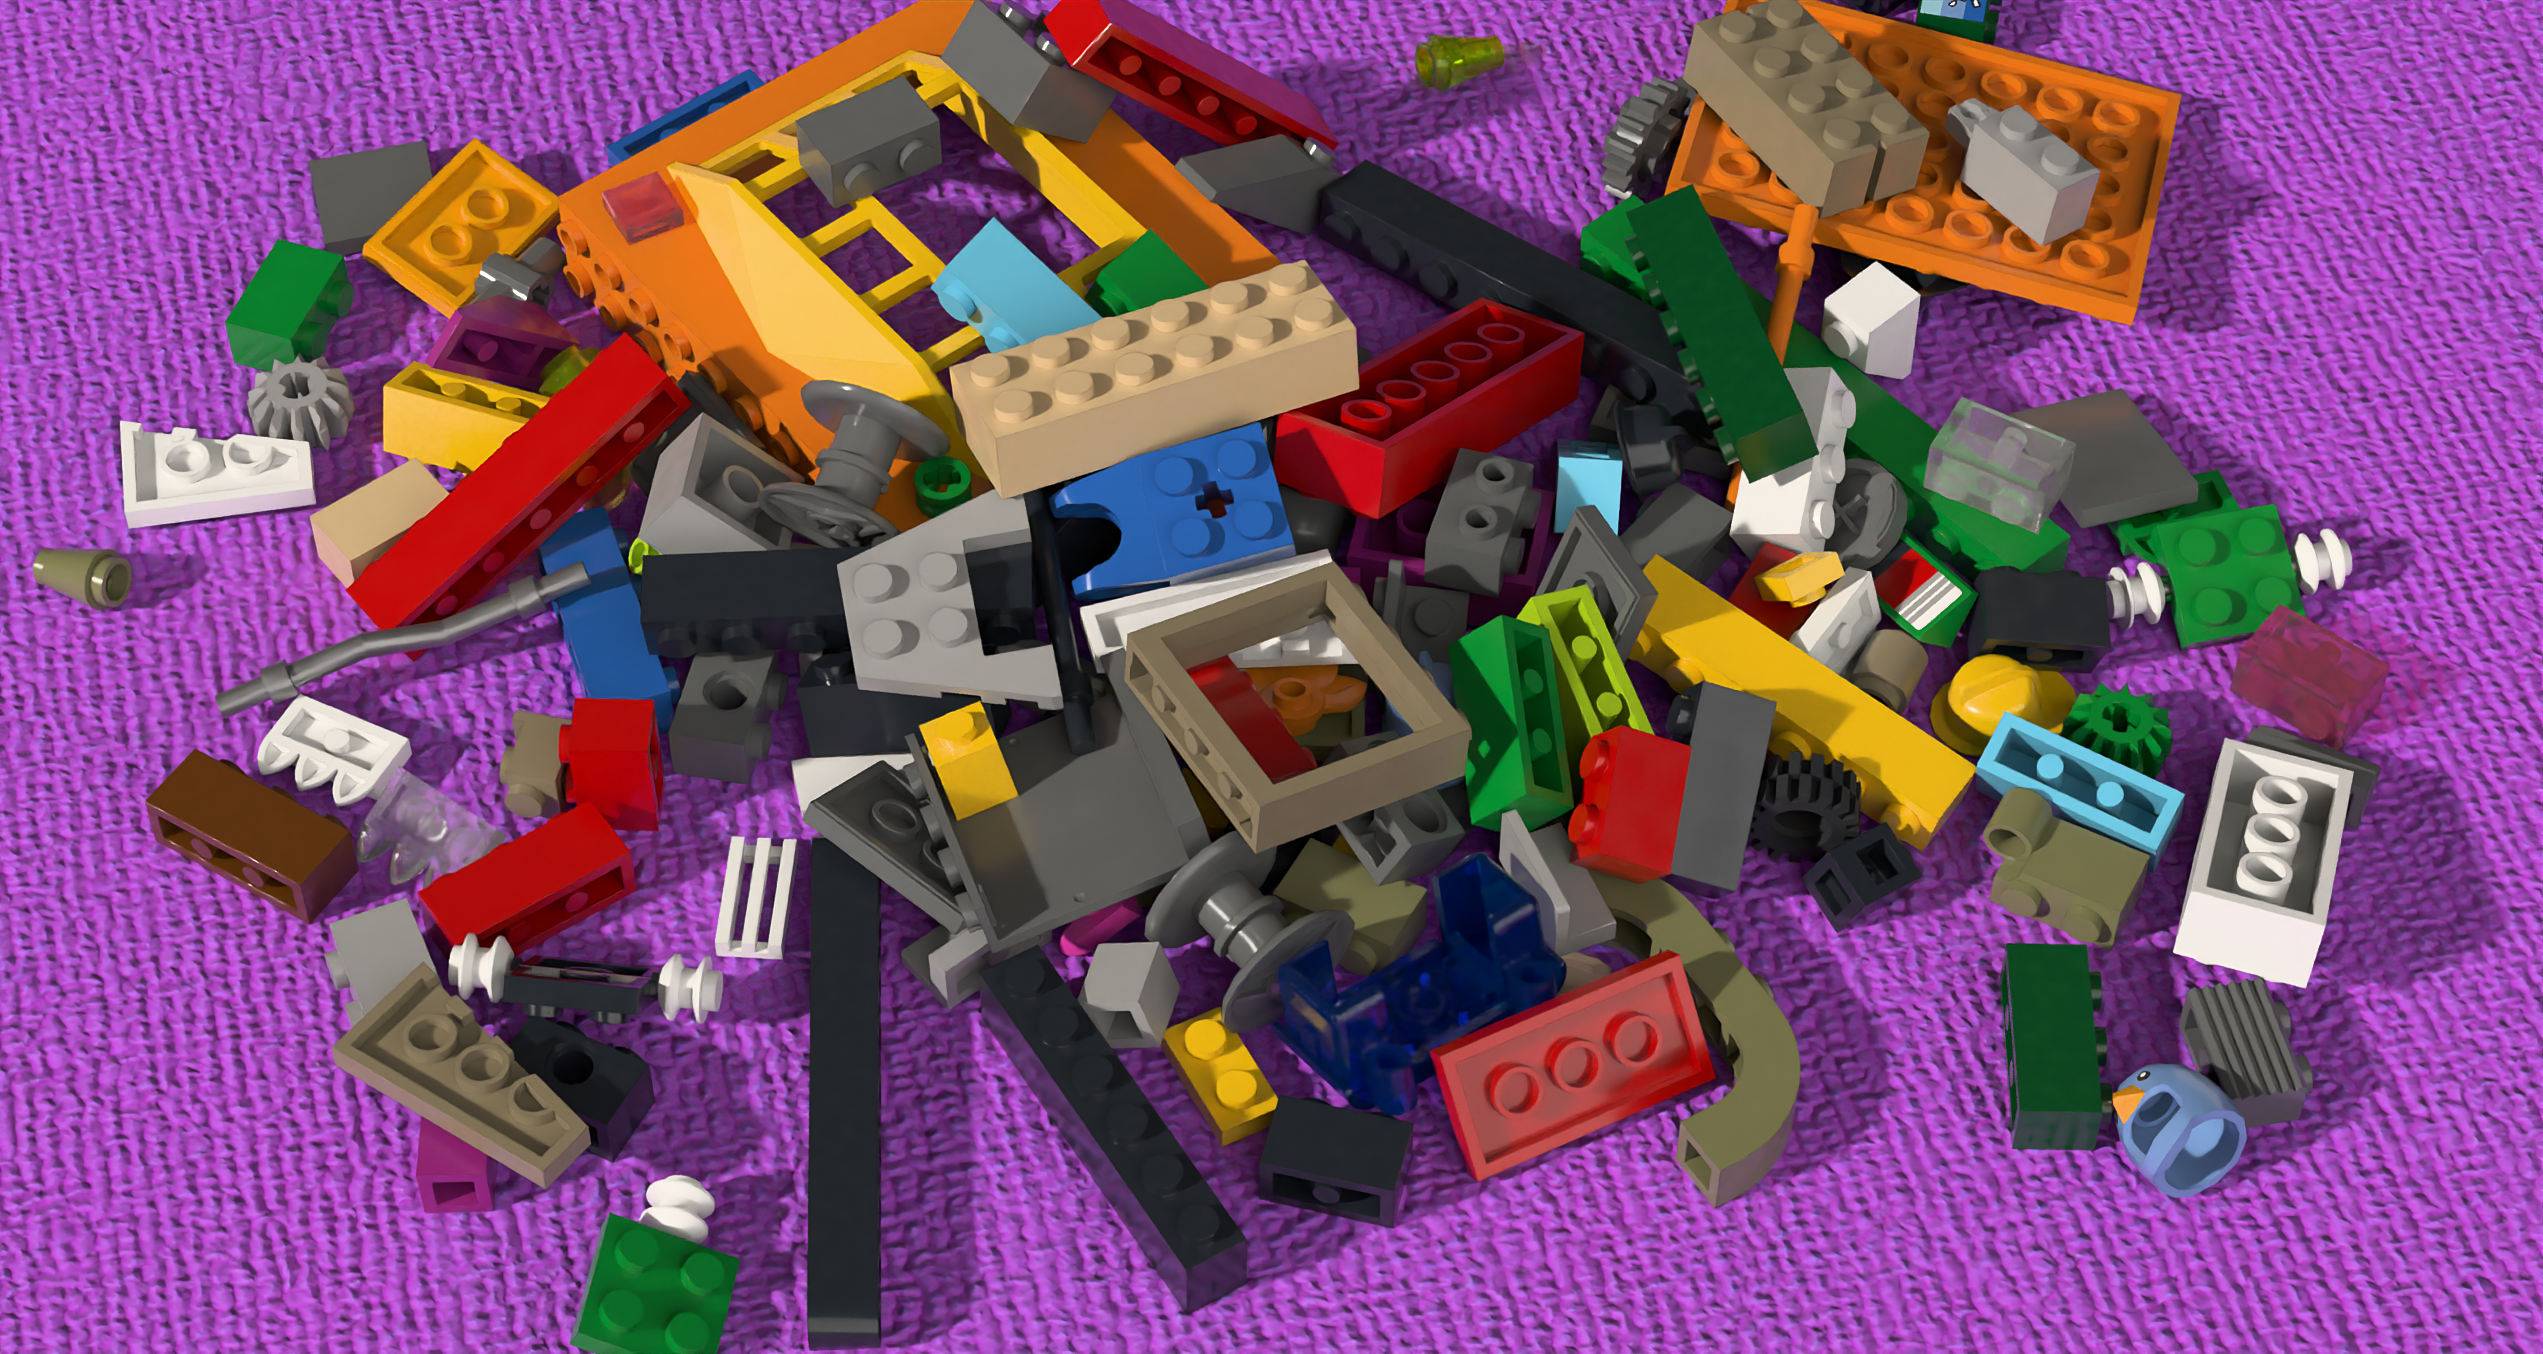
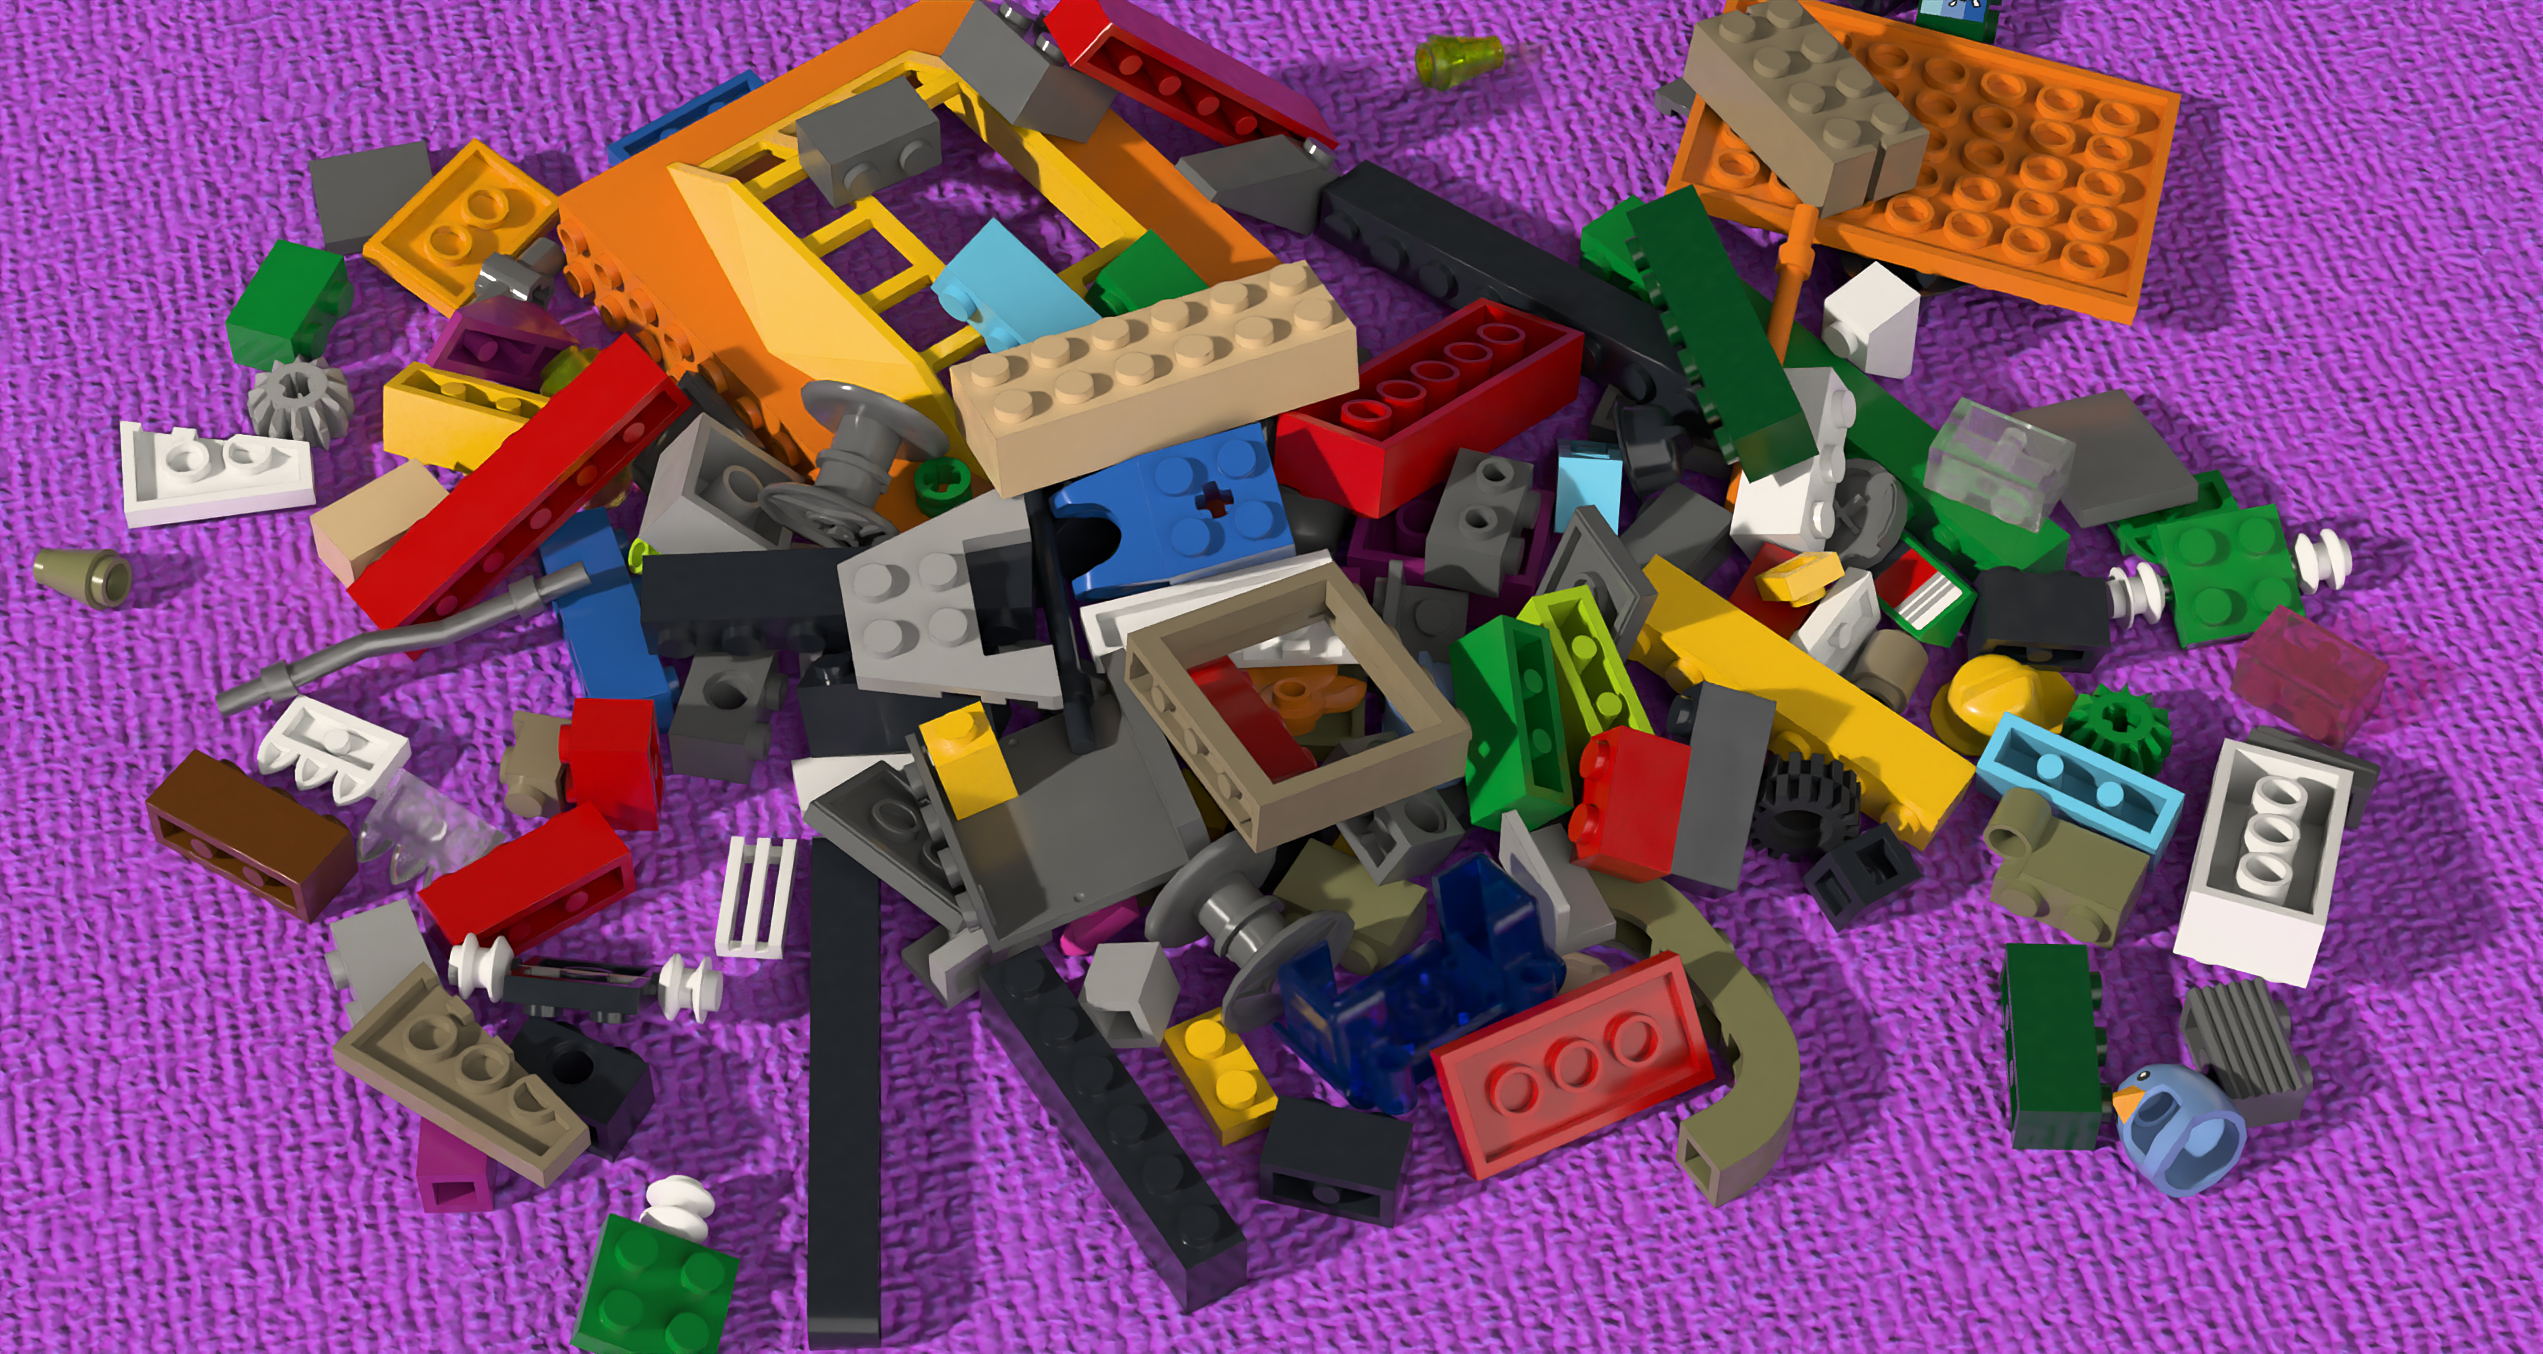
(643, 208): clear pink tile -> none
(1645, 139): dark grey gear -> none
(2023, 169): light grey hinge -> none

